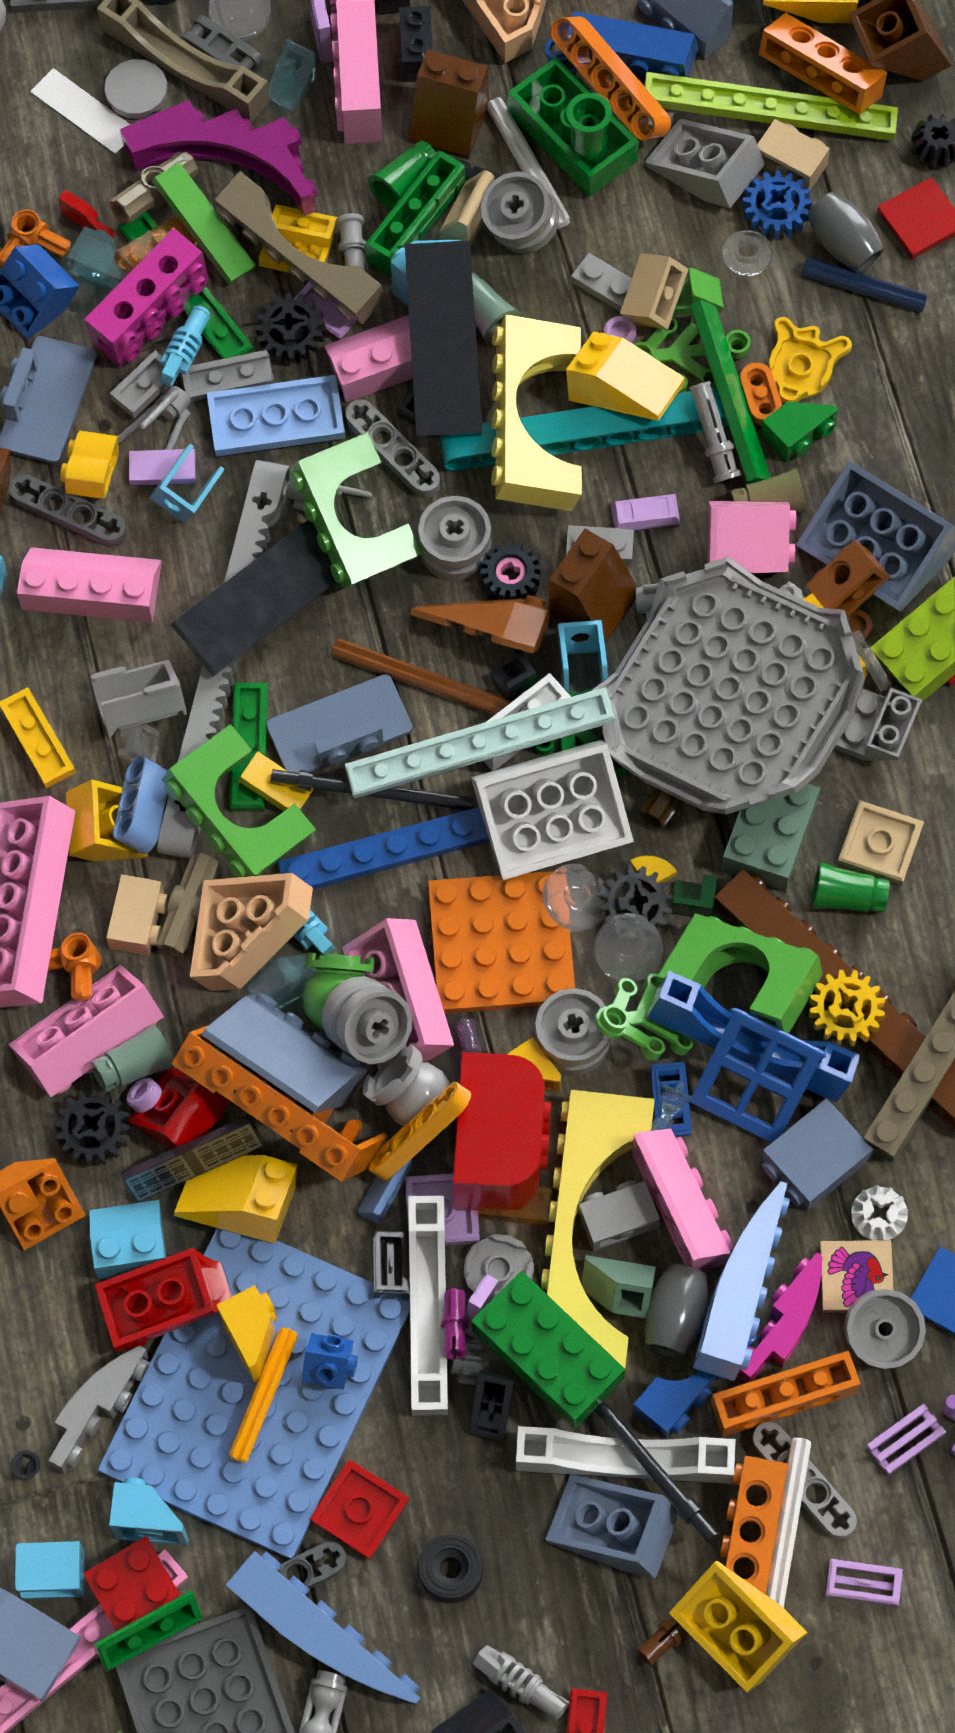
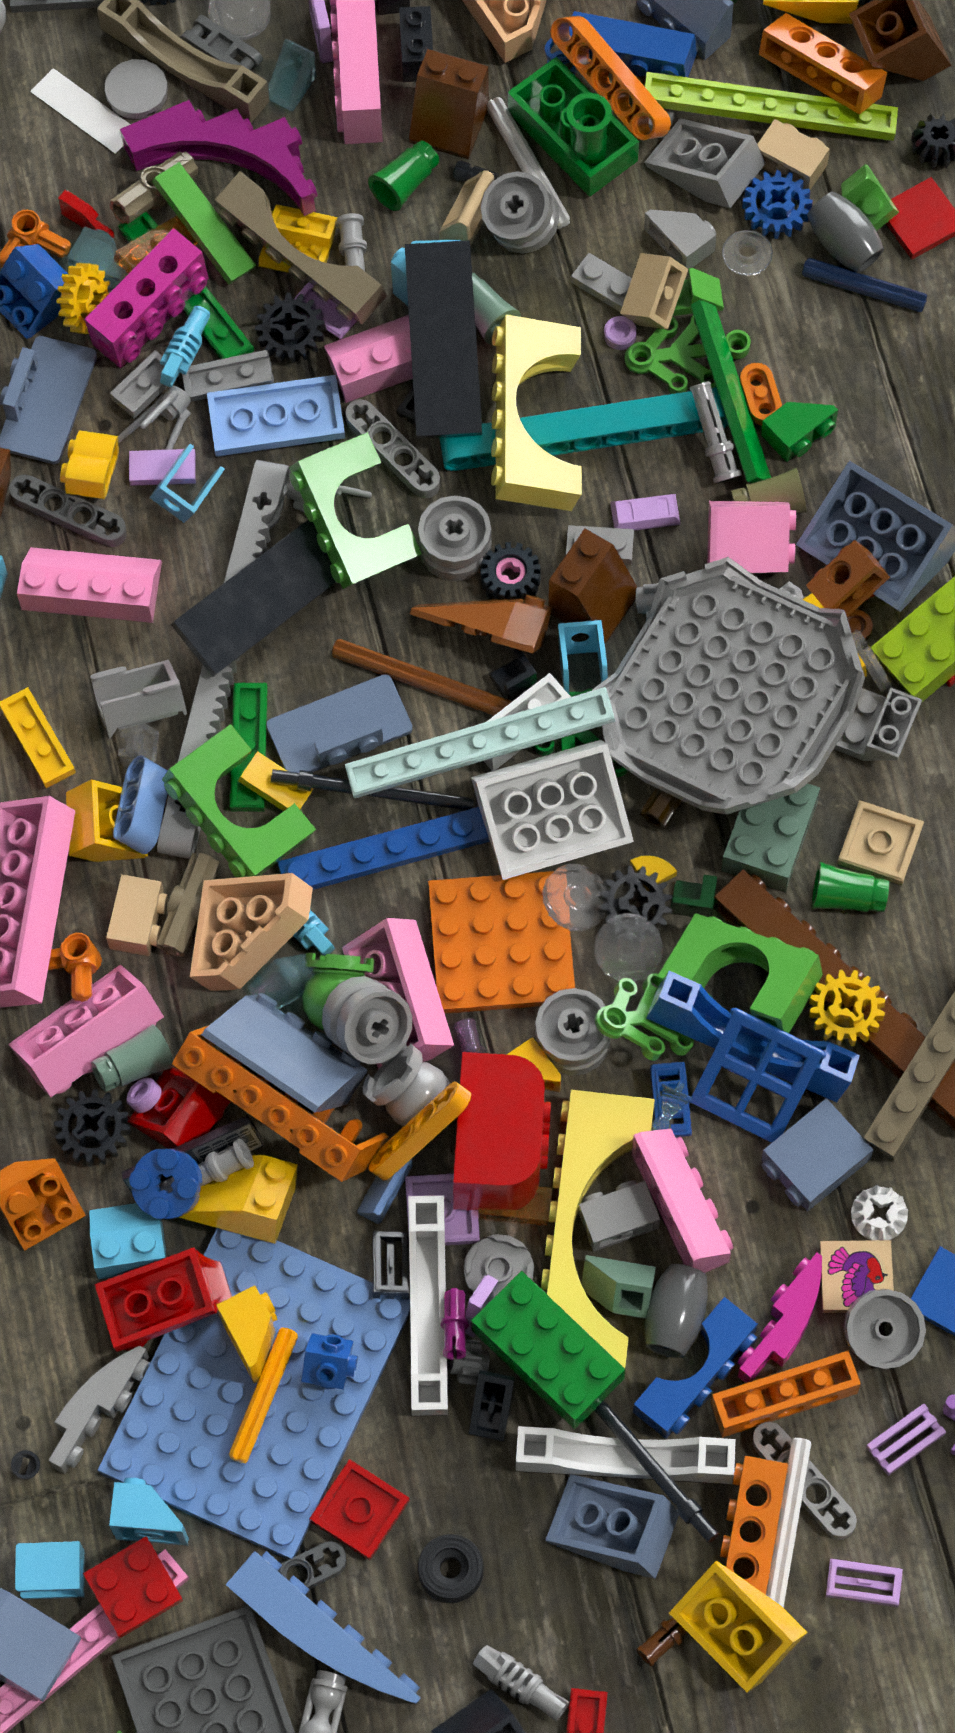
(81, 294): none -> yellow gear
(146, 1182): none -> blue plate
(148, 1631): green slope -> none
(220, 1165): none -> light grey pin
(416, 210): green brick -> none
(621, 378): yellow slope -> none
(681, 235): none -> light grey slope
(740, 1291): slope -> none
(802, 361): yellow tile -> none
(869, 196): none -> bright green slope

